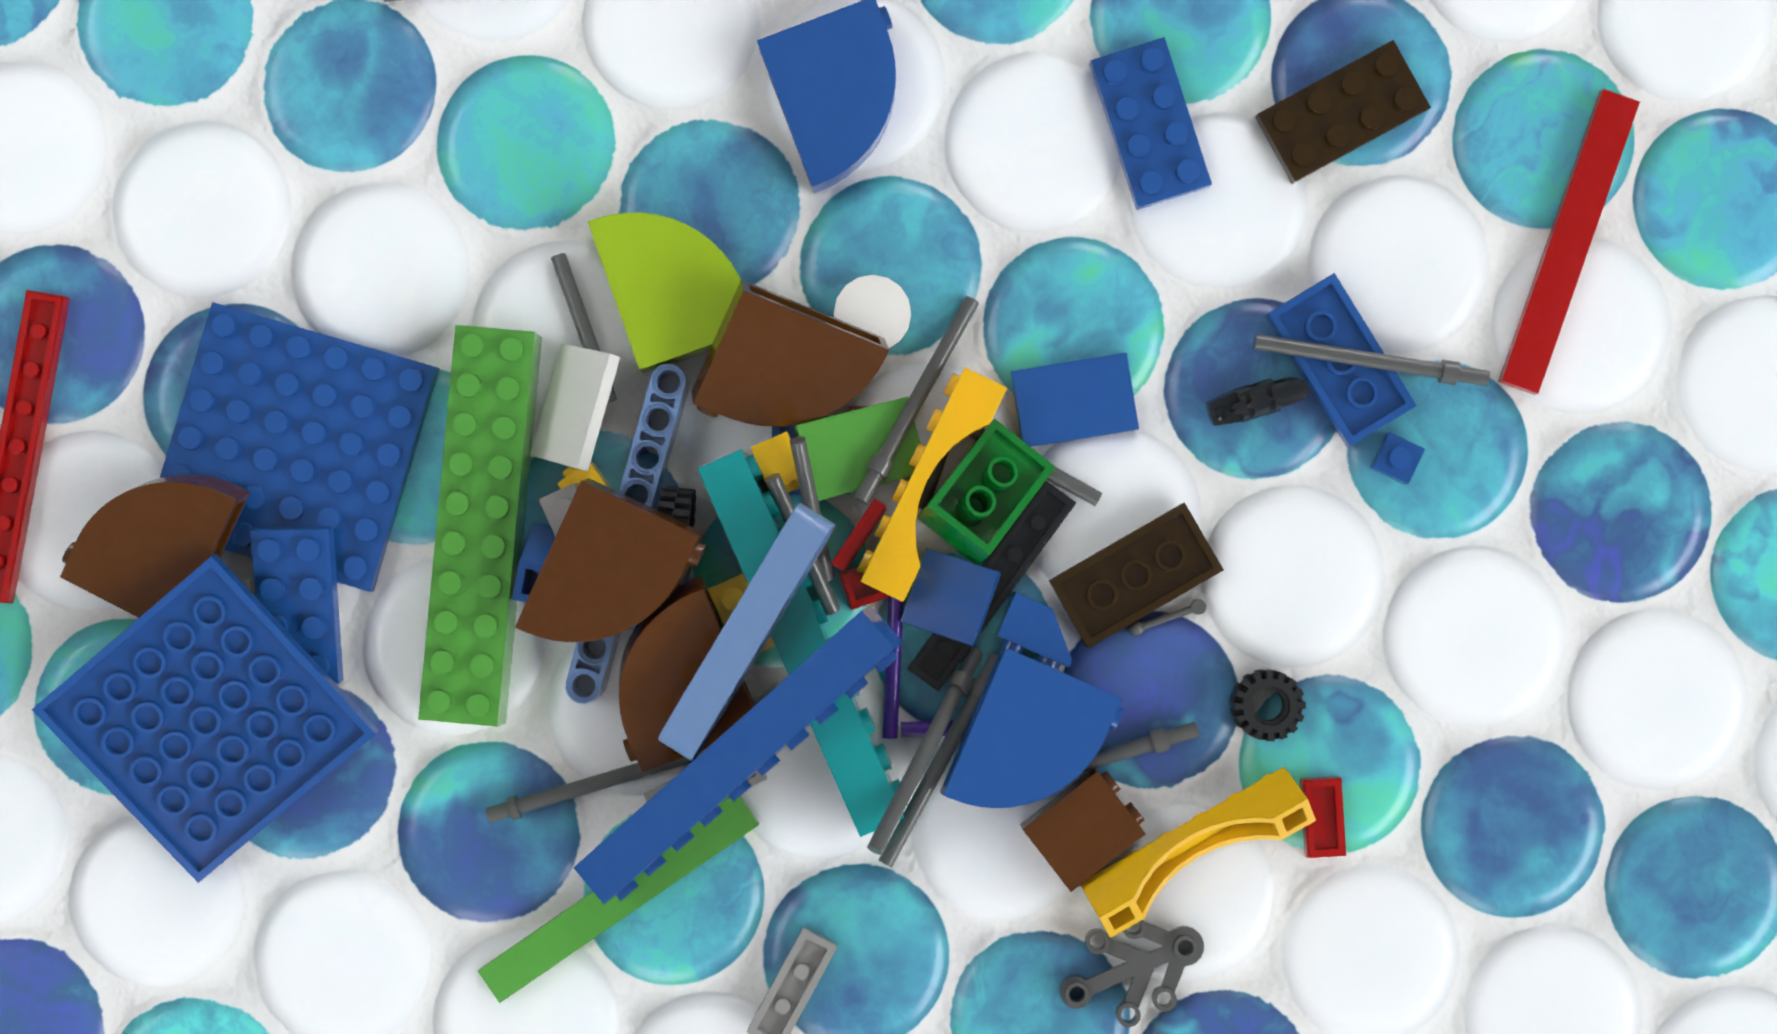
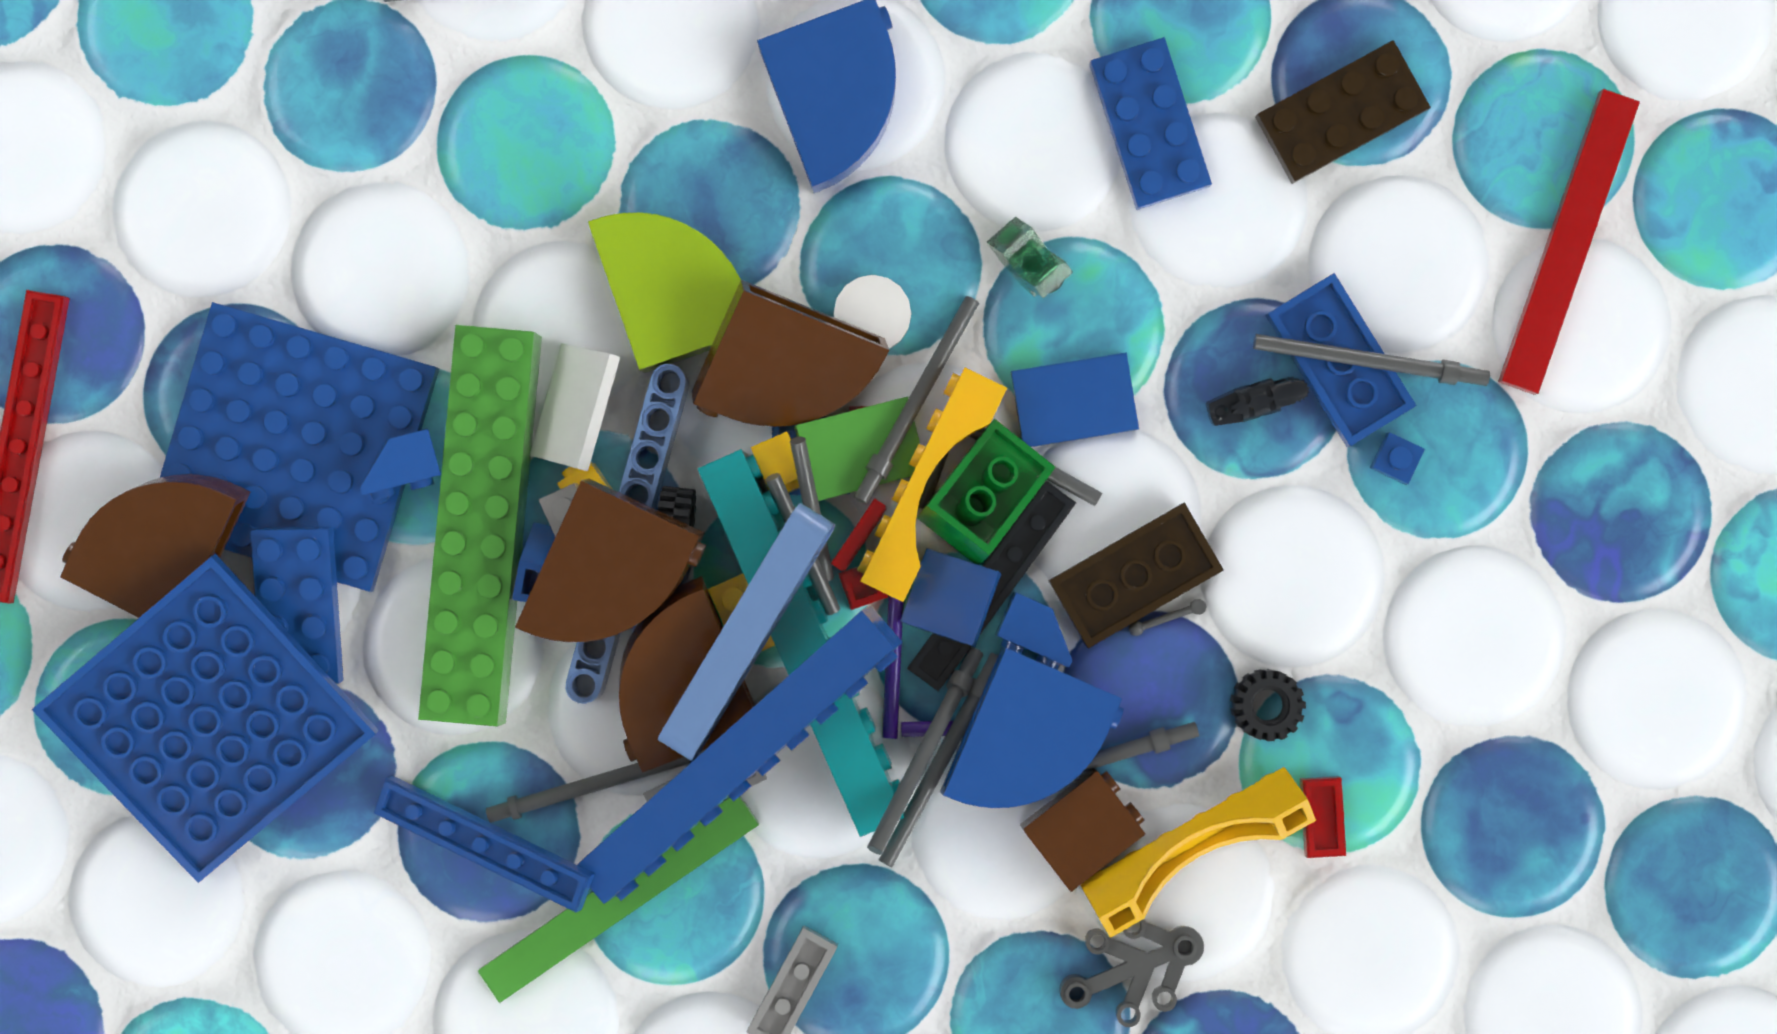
(402, 461): none -> blue slope
(484, 843): none -> blue tile
(576, 306): dark grey bar -> none
(1028, 258): none -> clear green brick

